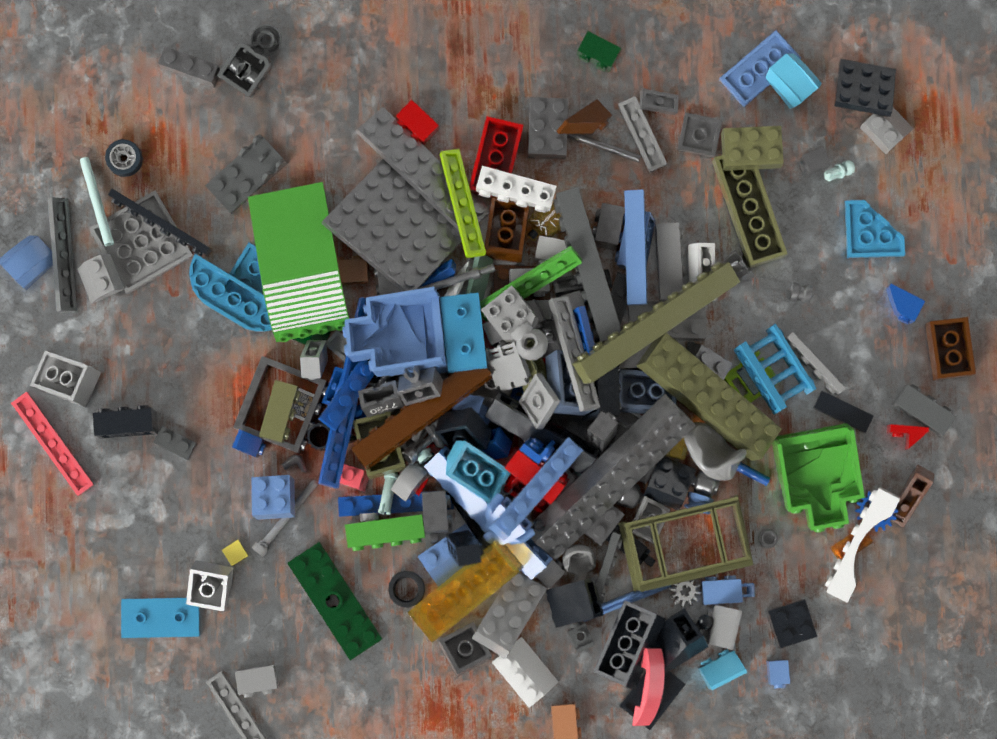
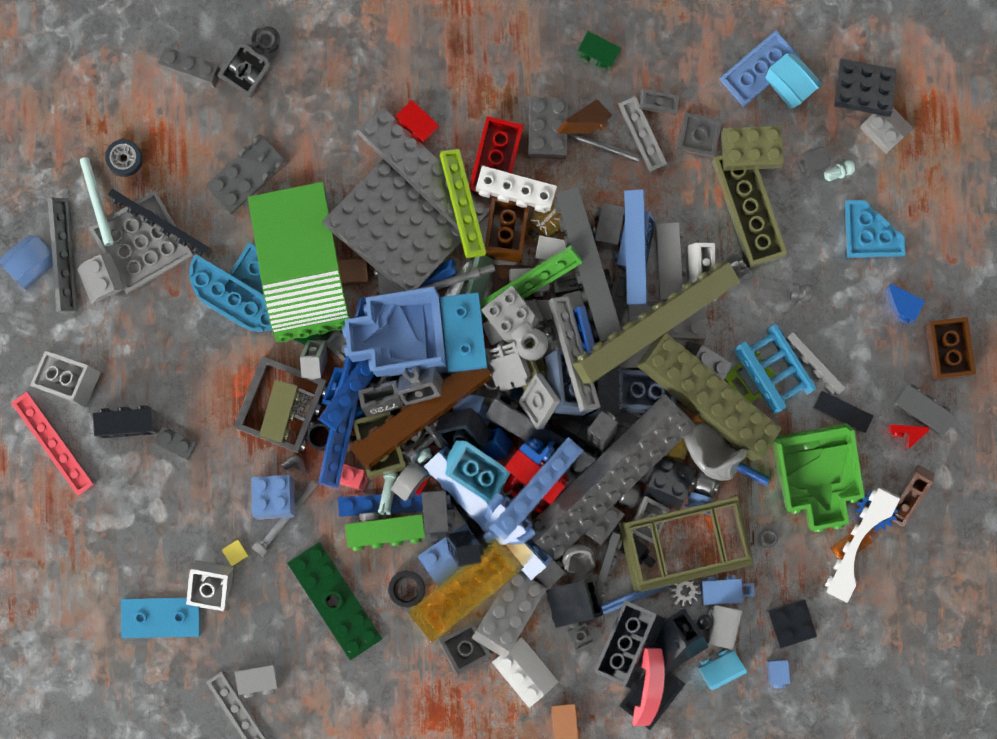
(249, 444): blue slope -> none

